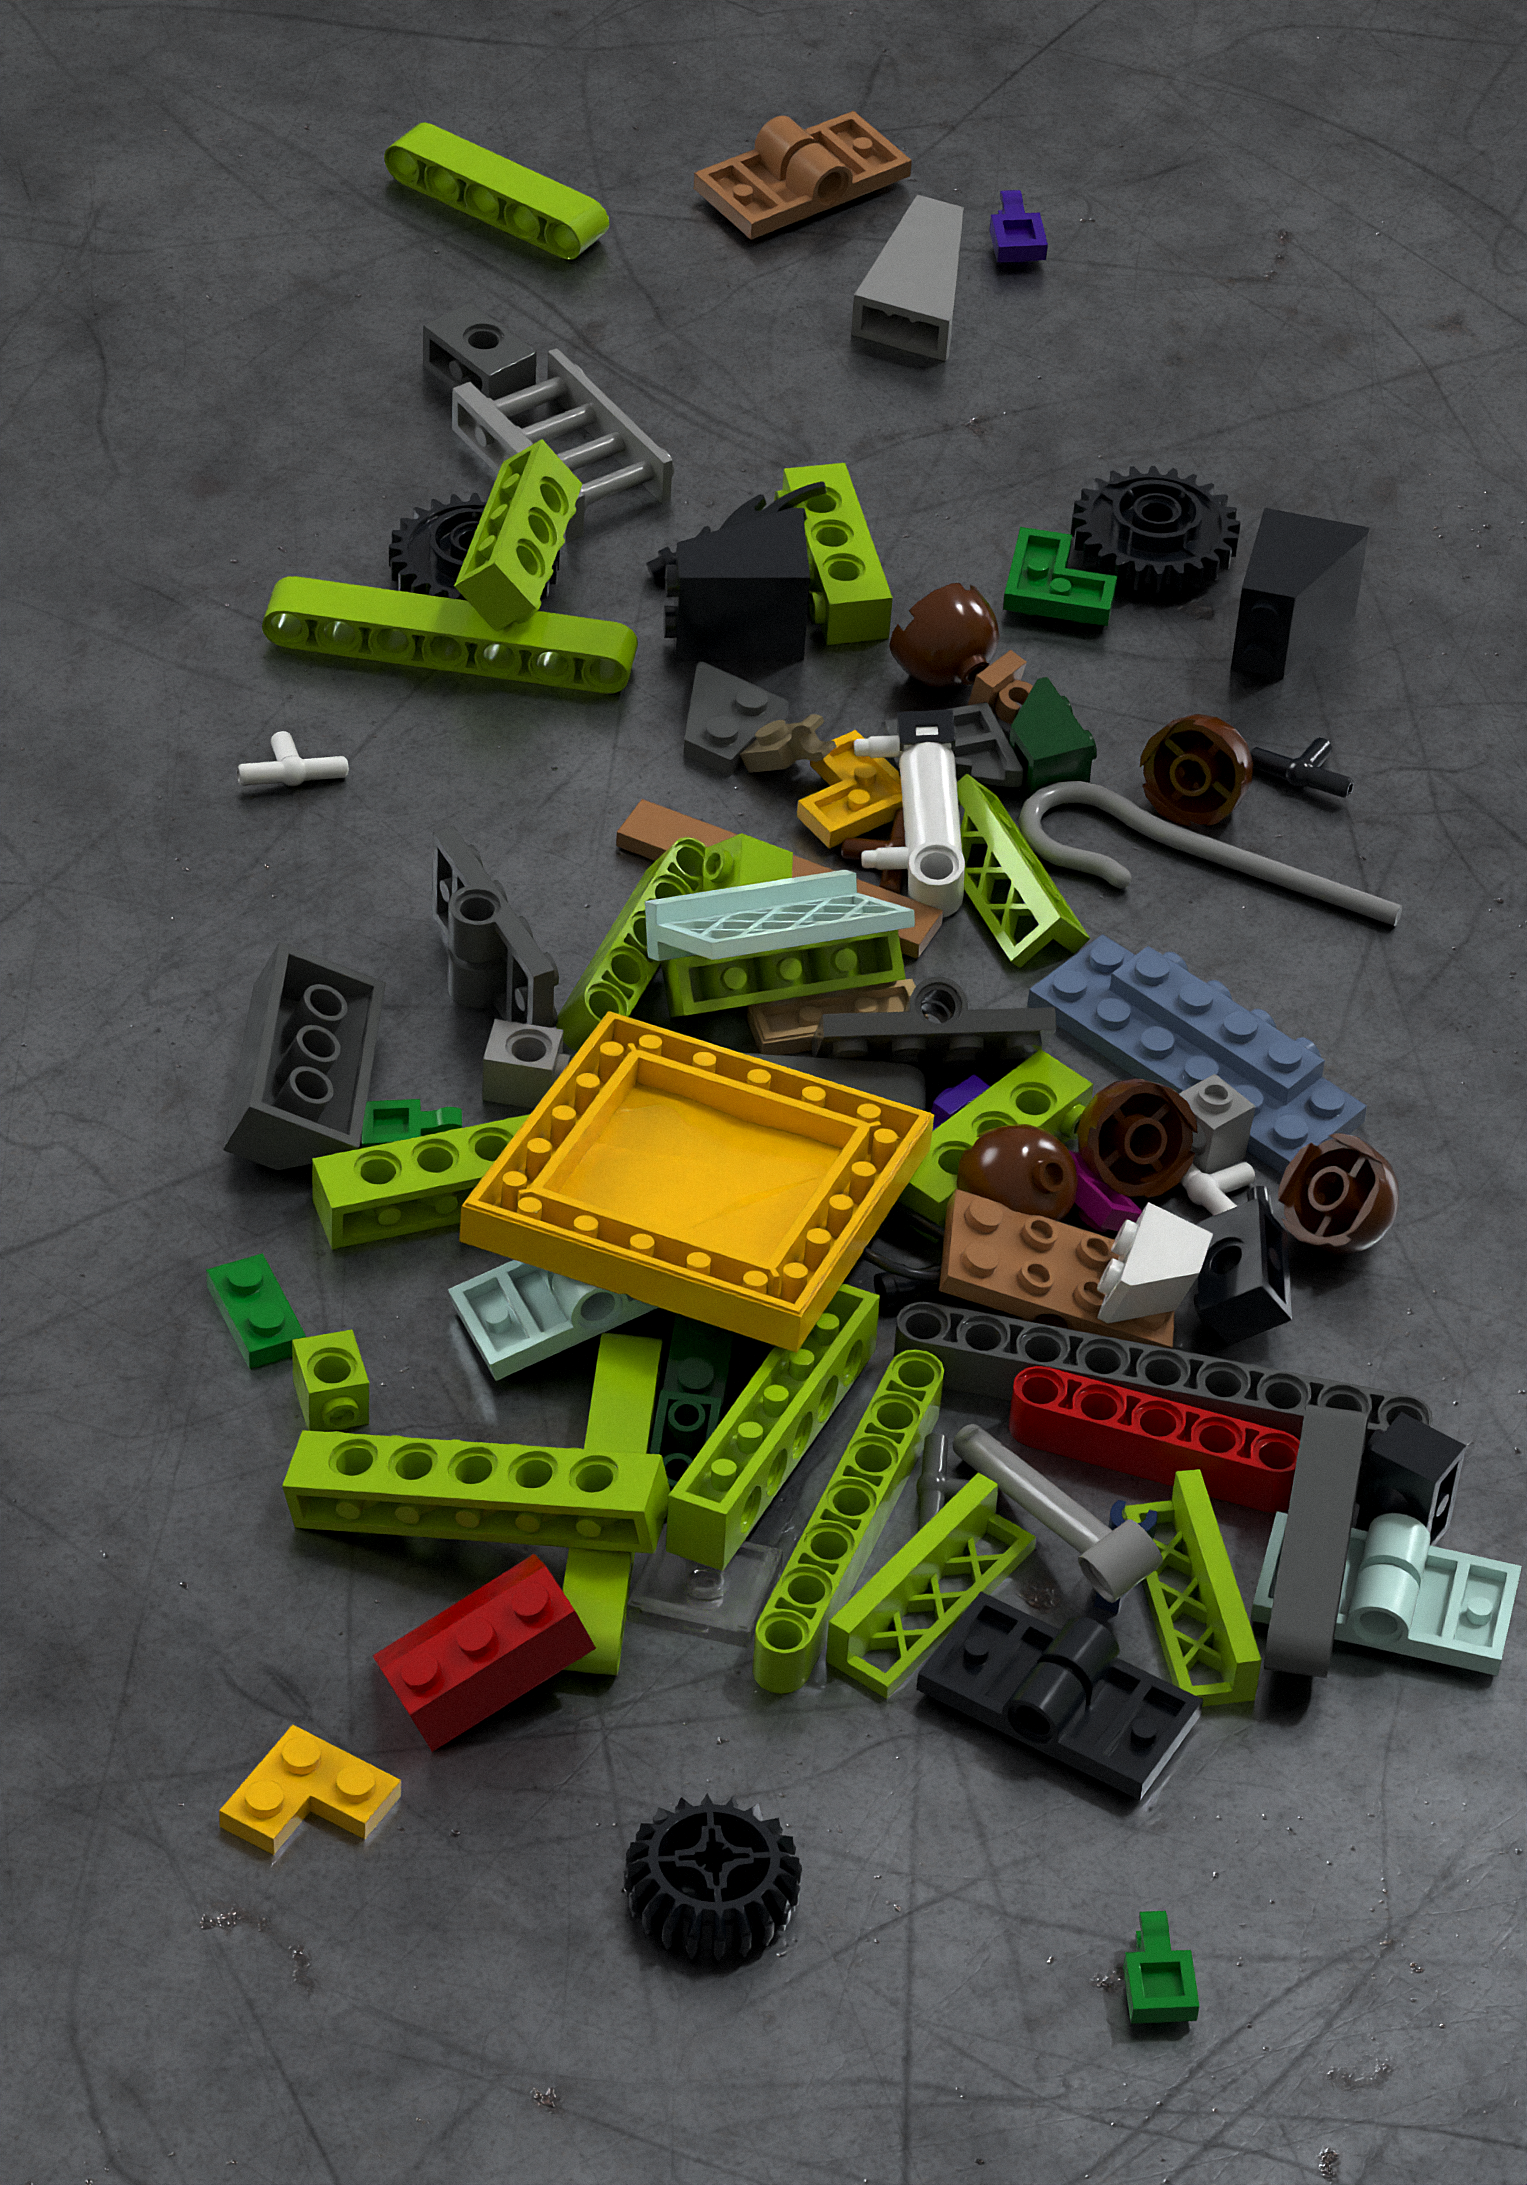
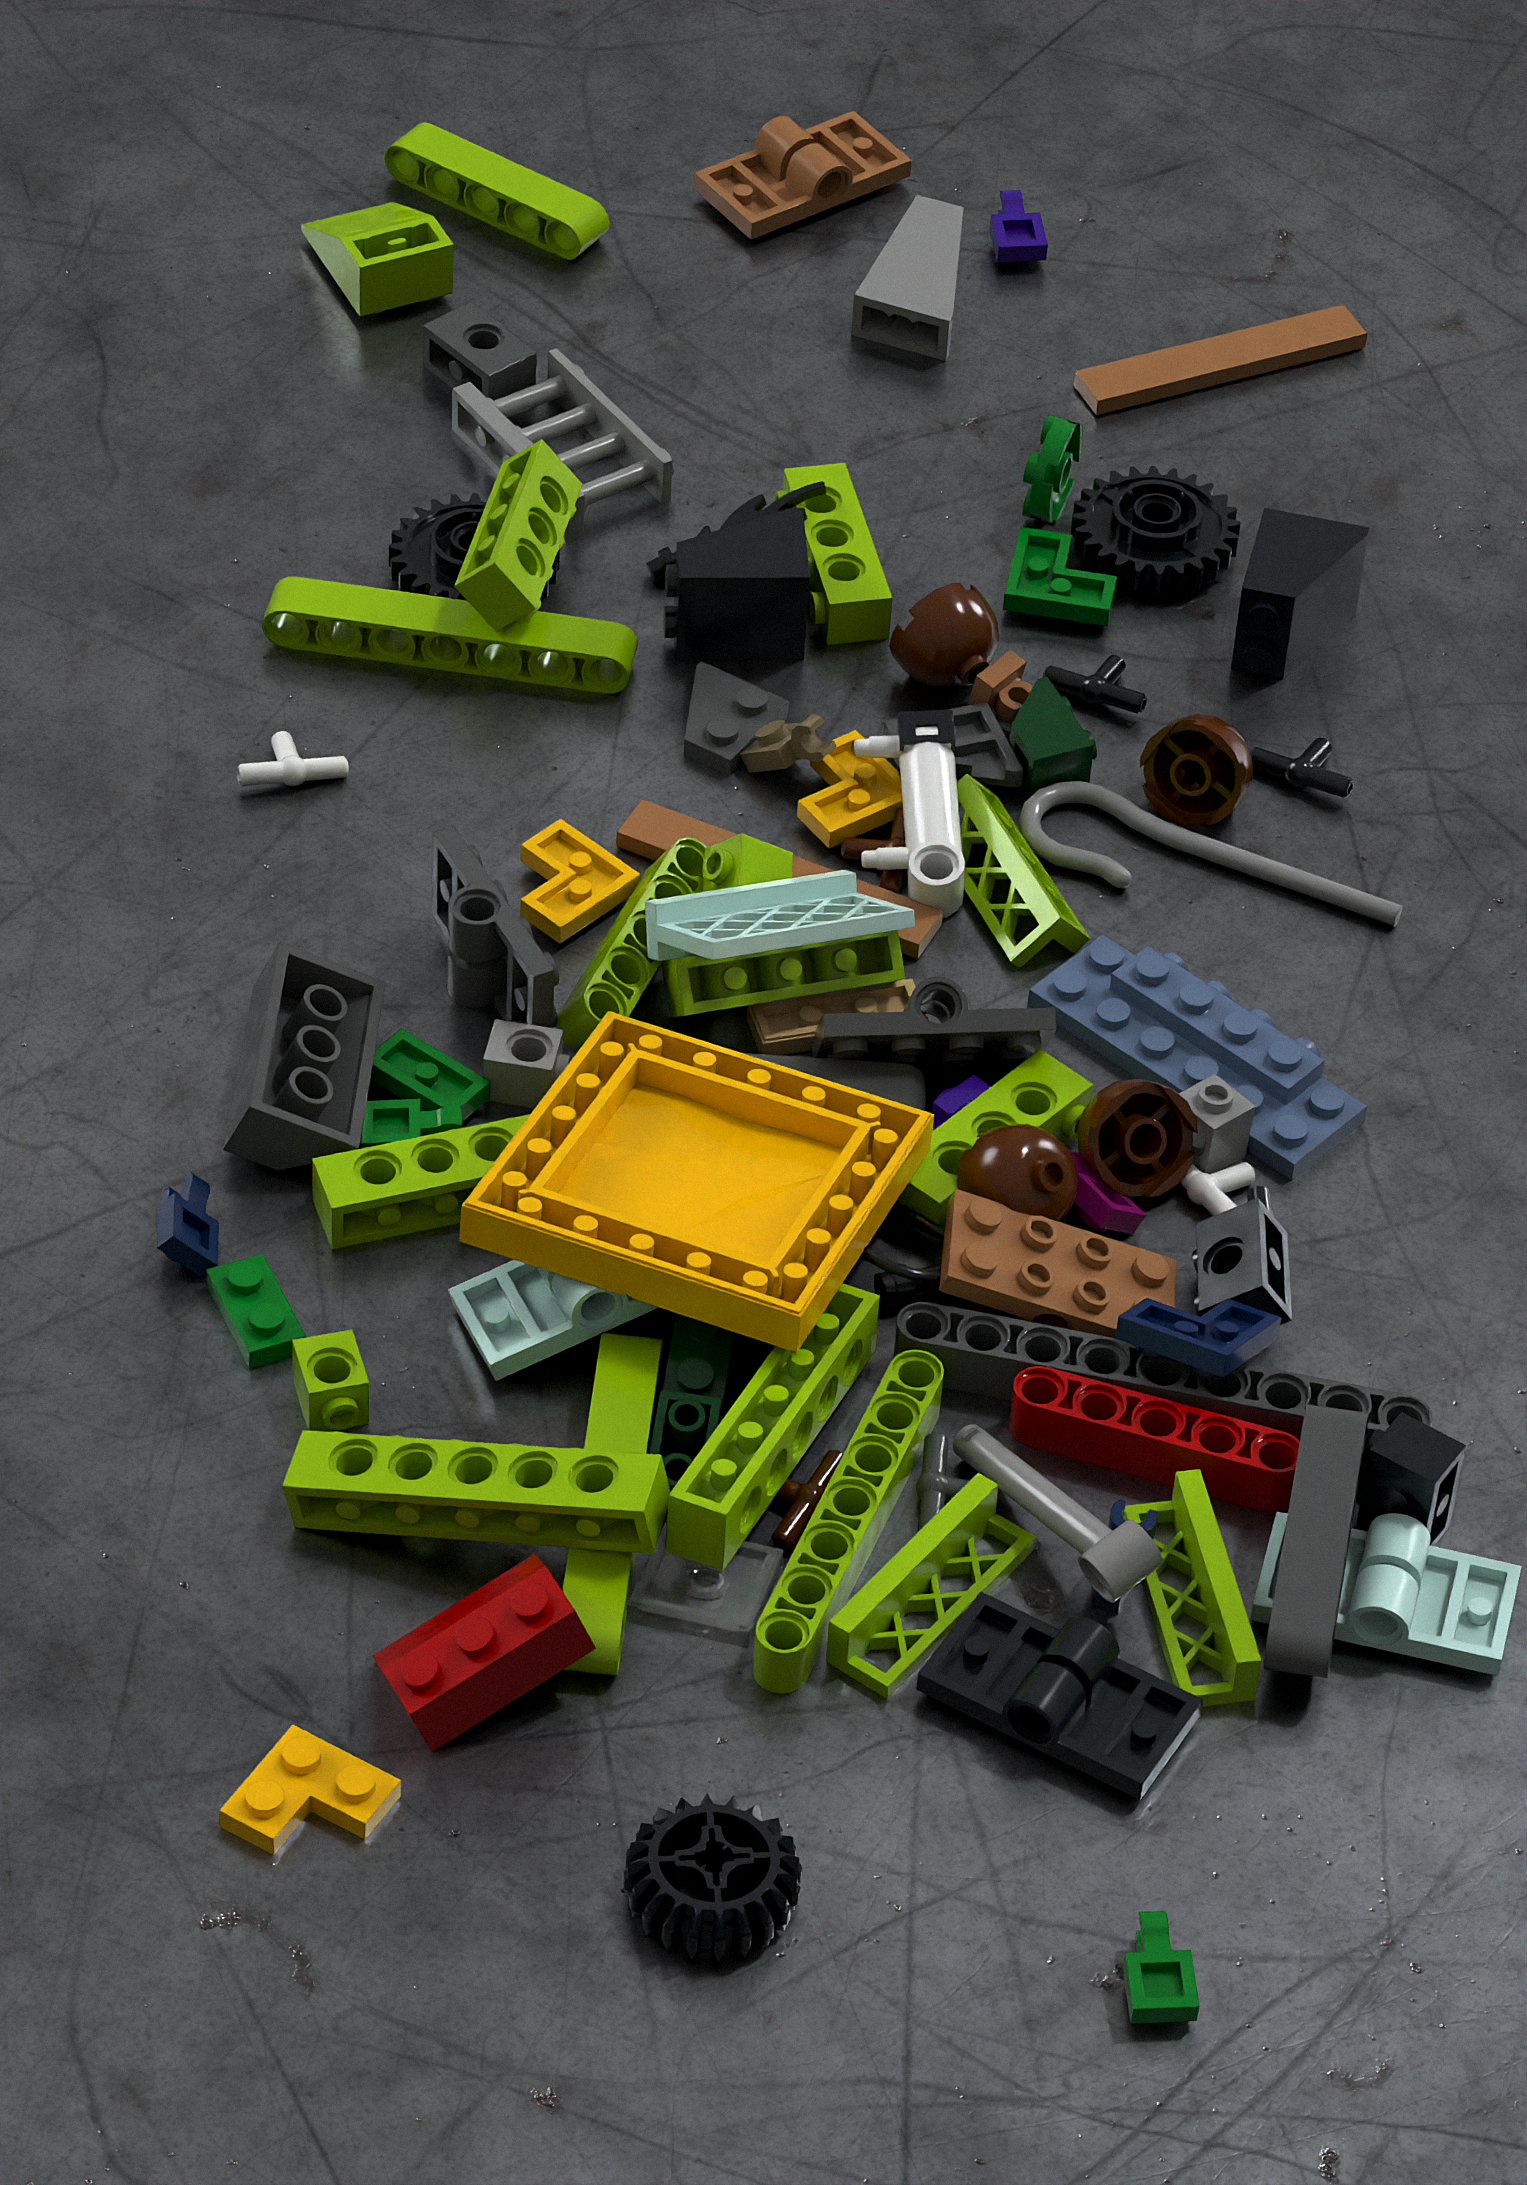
(185, 1229): none -> dark blue plate
(384, 256): none -> lime slope
(424, 1073): none -> green plate
(580, 883): none -> yellow plate
(803, 1501): none -> reddish brown piece
(1051, 469): none -> green plate
(1099, 686): none -> black piece
(1154, 1267): white slope -> none
(1207, 1343): none -> dark blue plate
(1219, 359): none -> medium nougat tile
(1339, 1195): reddish brown cylinder -> none

